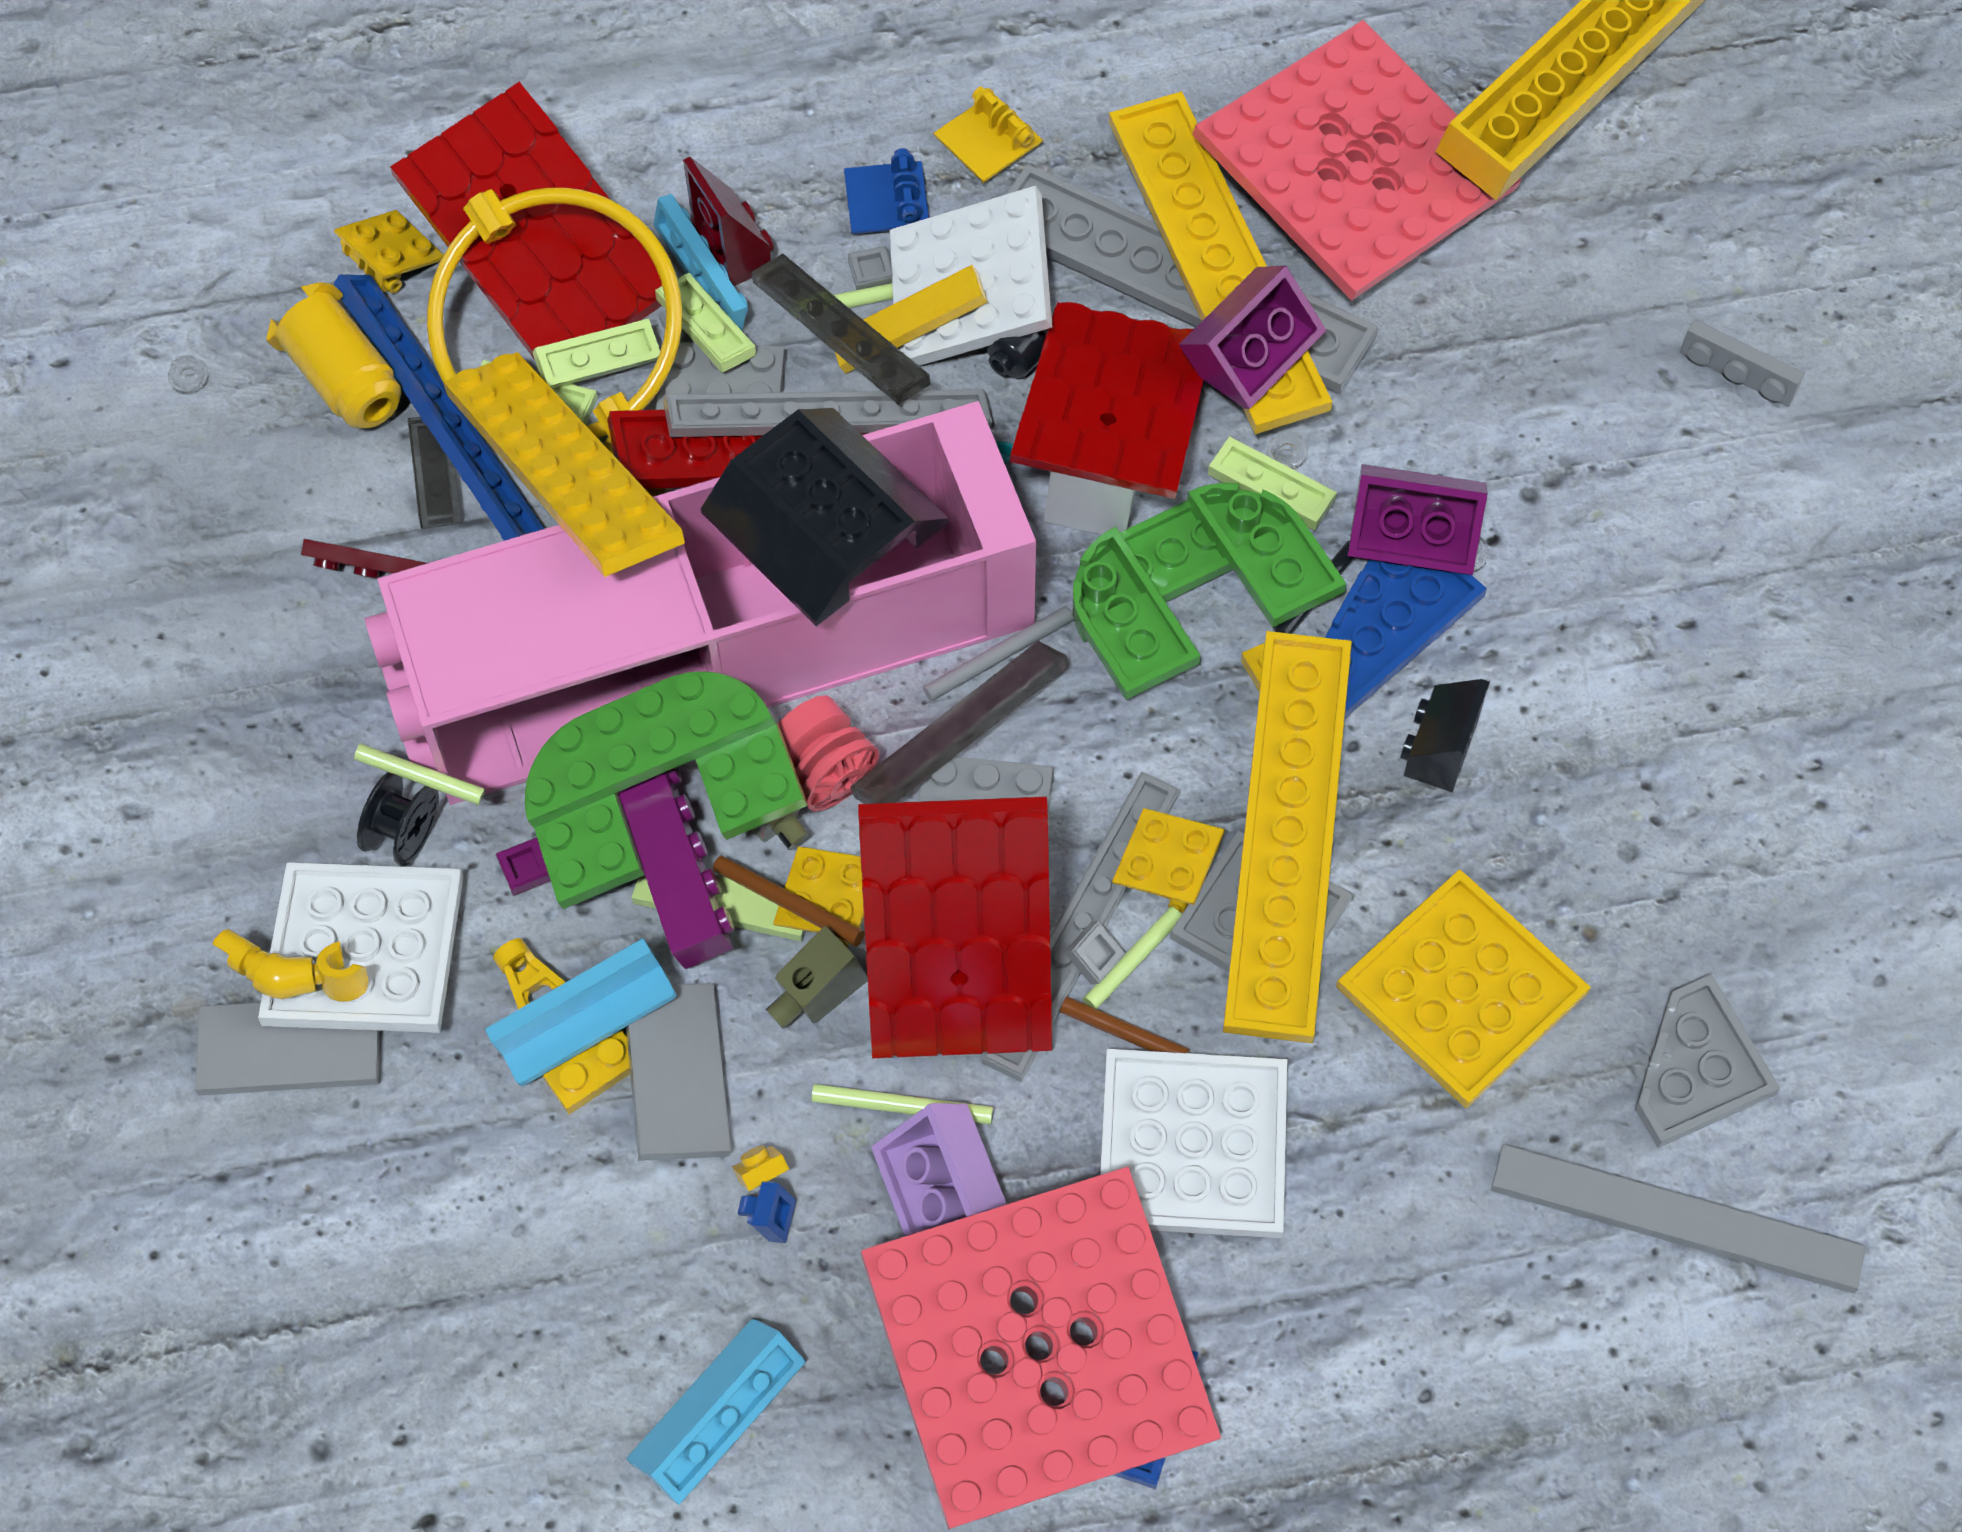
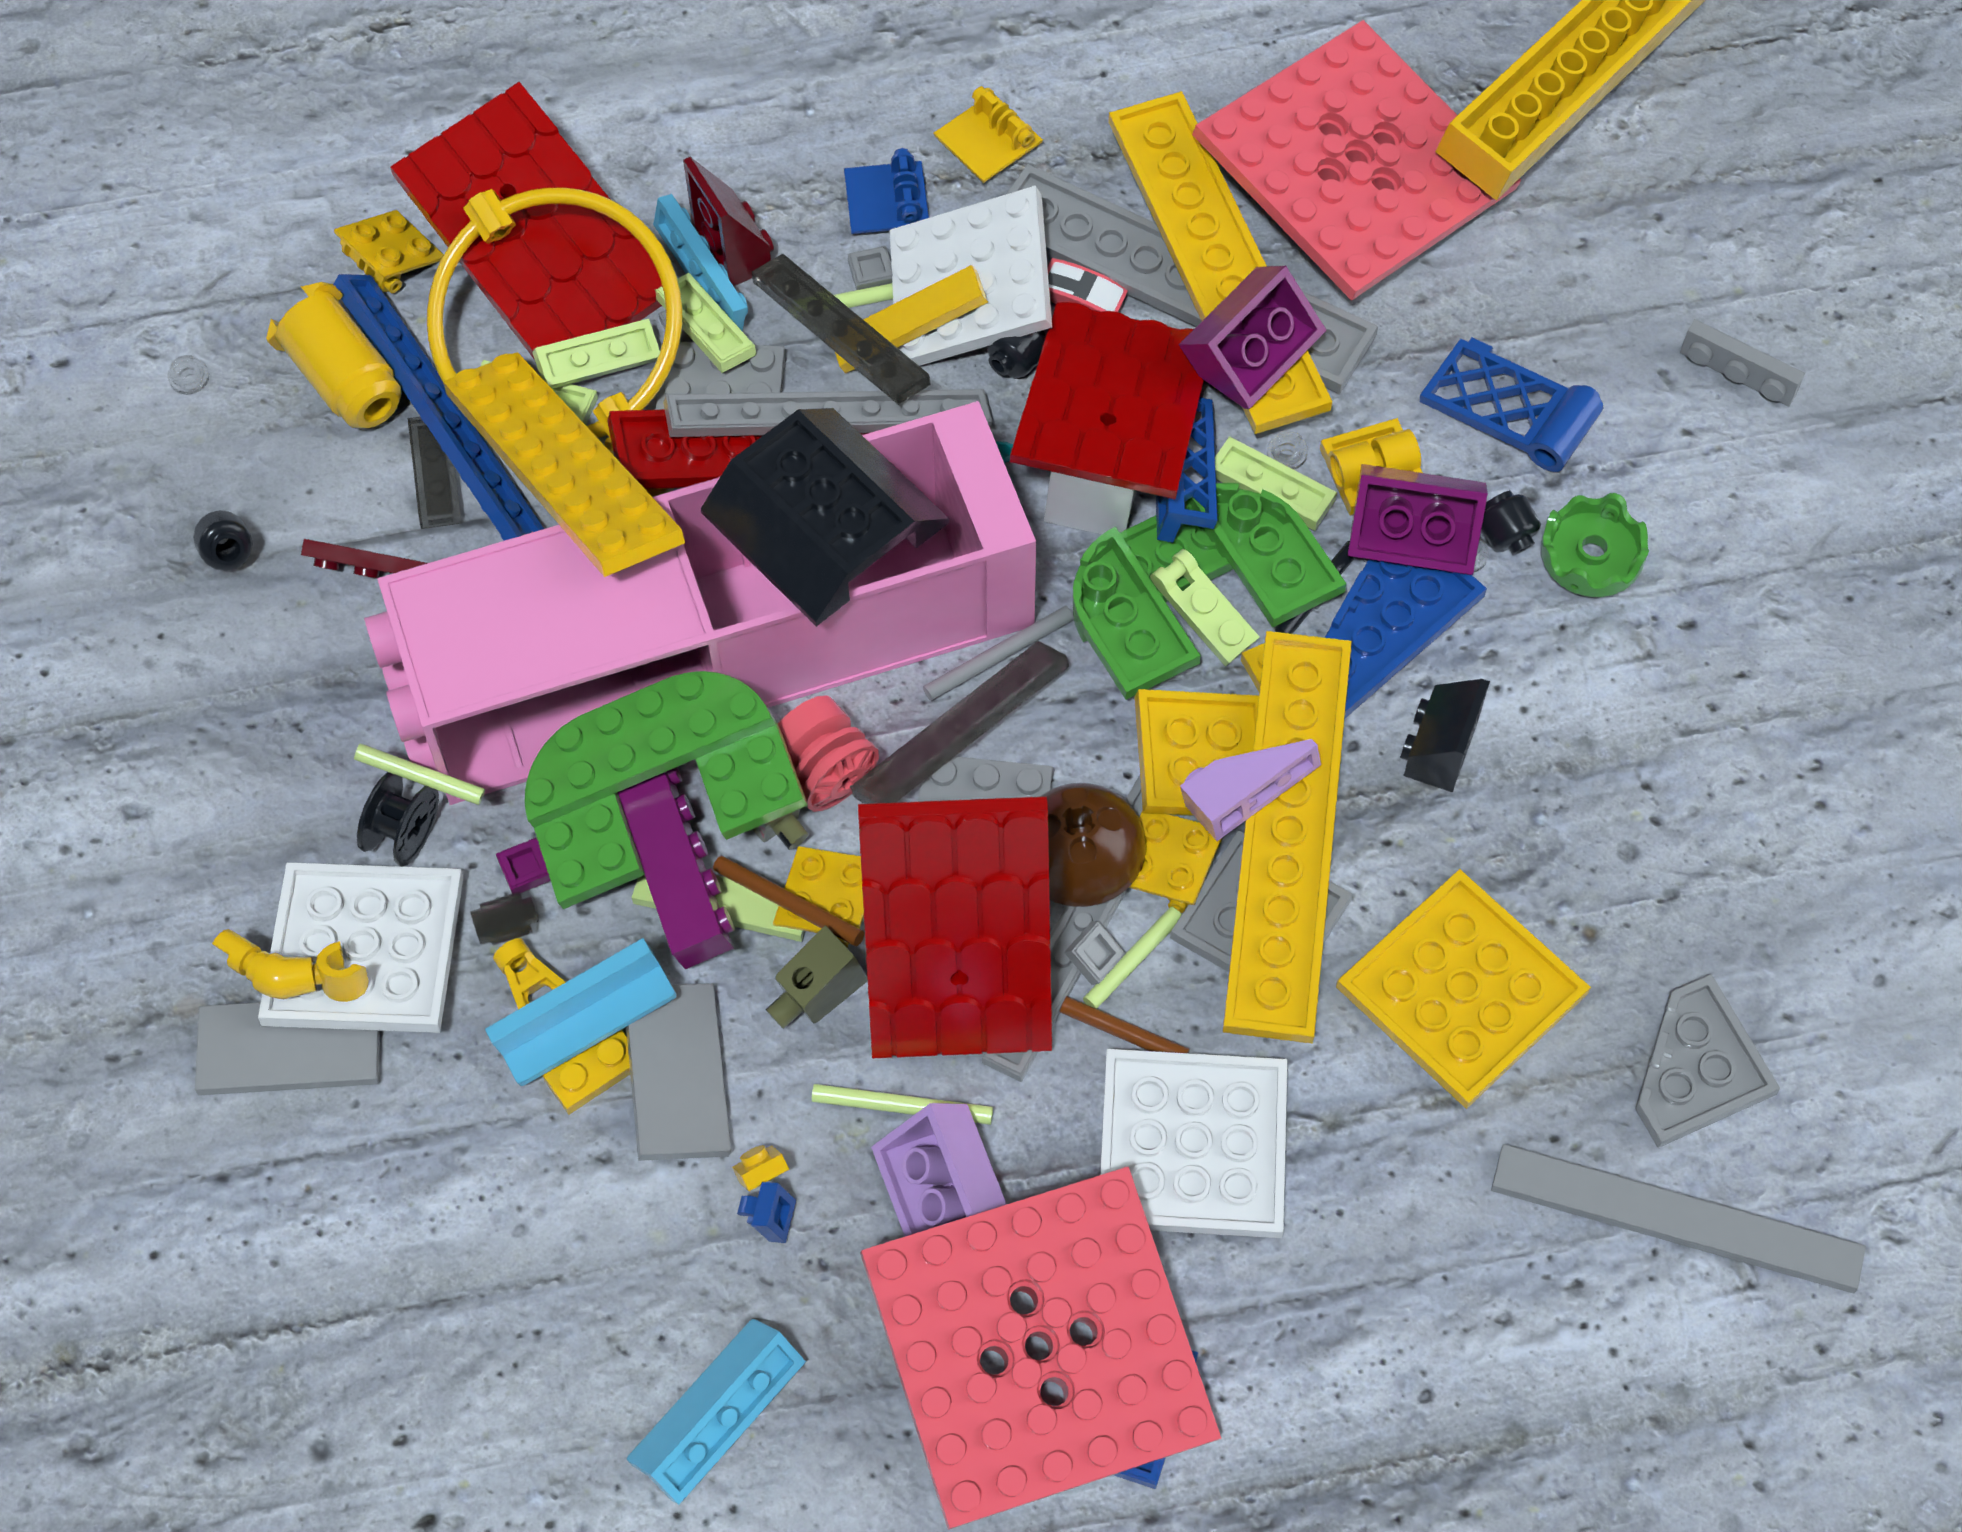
(223, 540): none -> black head
(504, 918): none -> clear smoke brick
(1083, 286): none -> slope
(1096, 860): none -> reddish brown piece
(1172, 512): none -> blue fence
(1185, 733): none -> yellow plate
(1204, 608): none -> yellowish green plate
(1243, 784): none -> lavender slope
(1374, 445): none -> yellow plate
(1510, 523): none -> black head
(1560, 421): none -> blue piece
(1598, 522): none -> bright green plate

